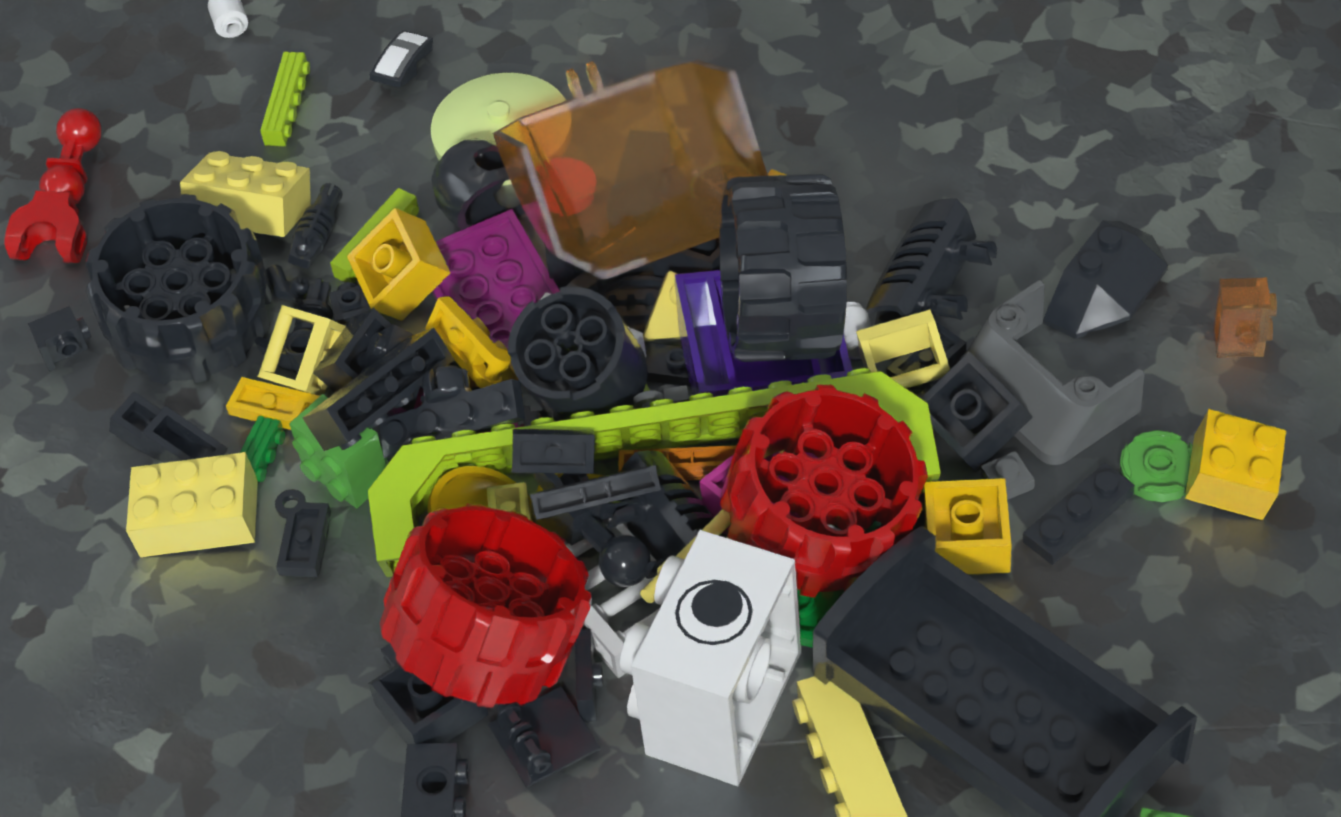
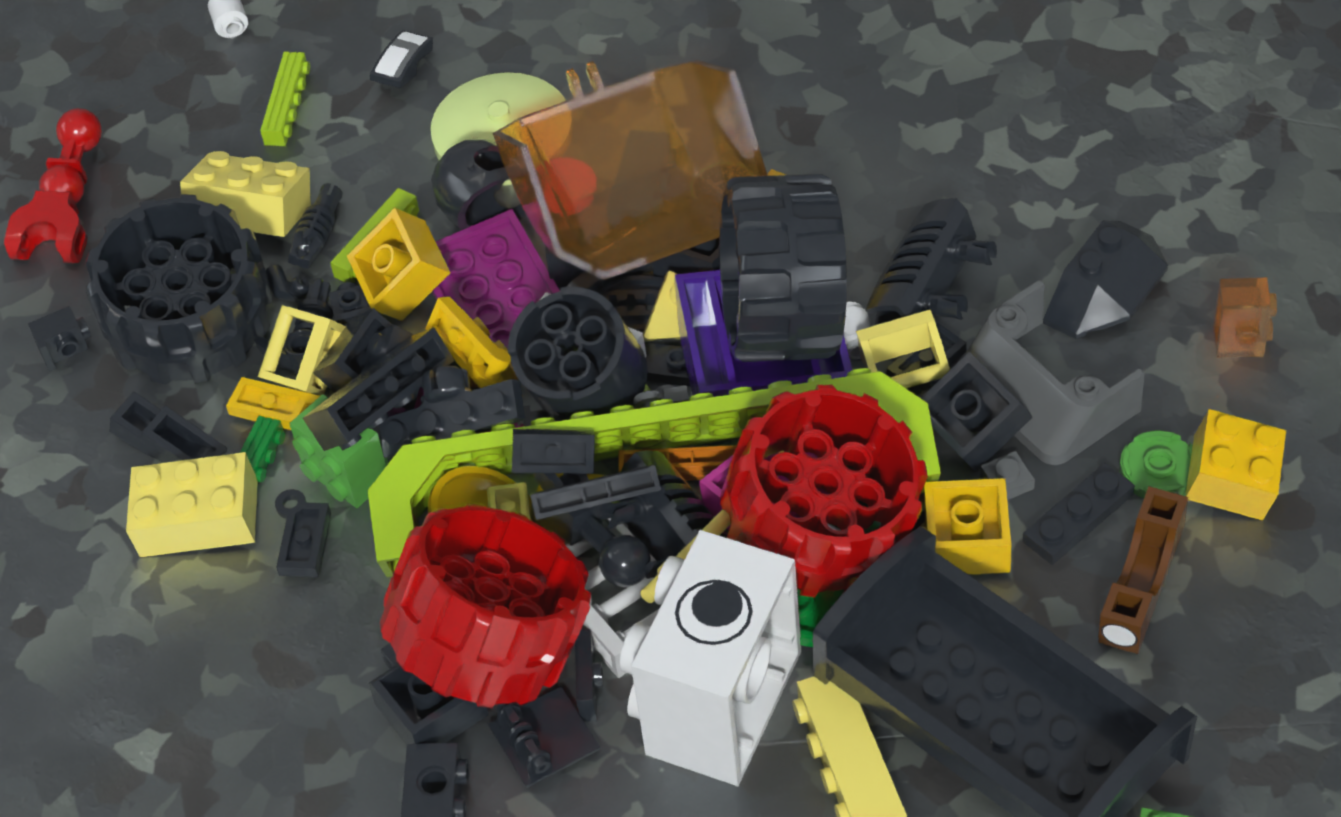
(1144, 572): none -> reddish brown arch

